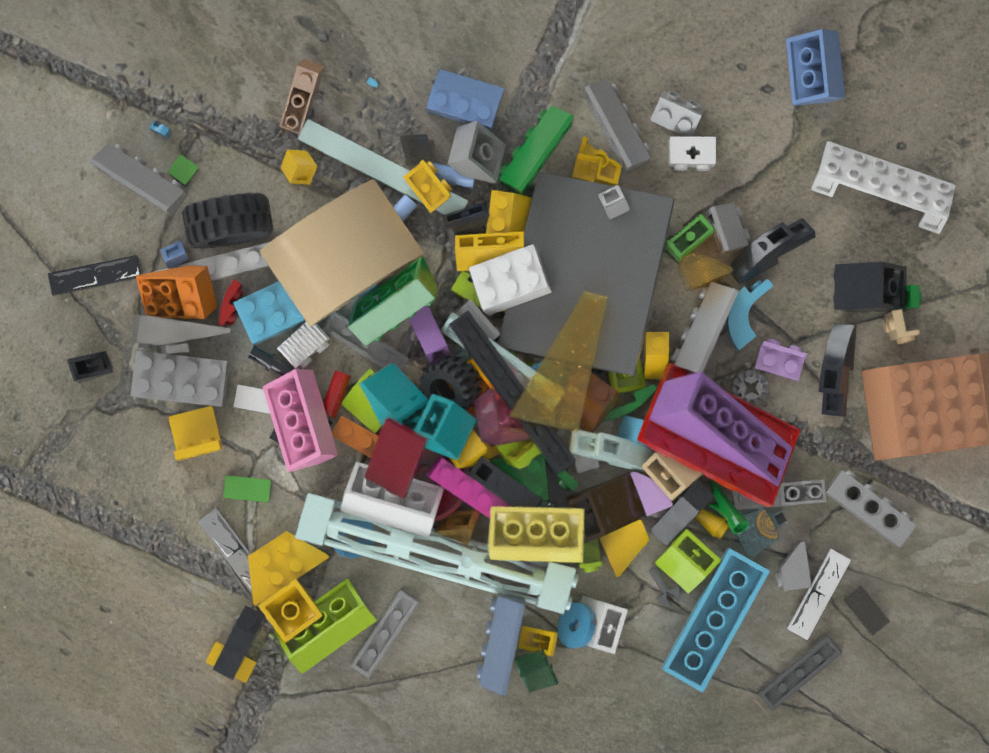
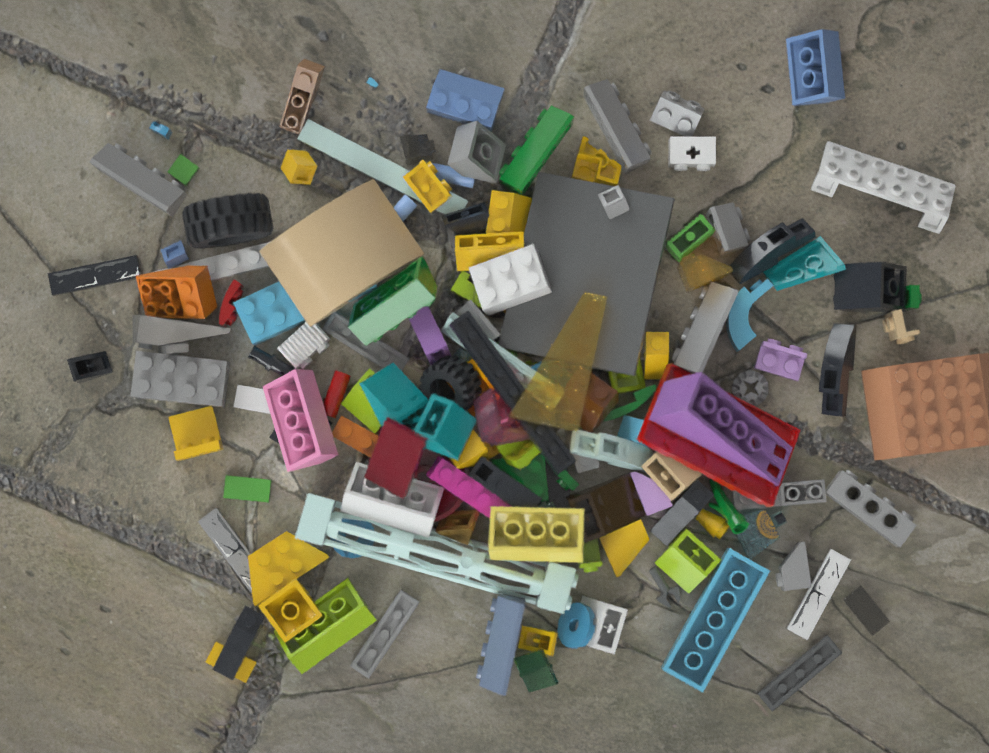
(804, 265): none -> teal wing

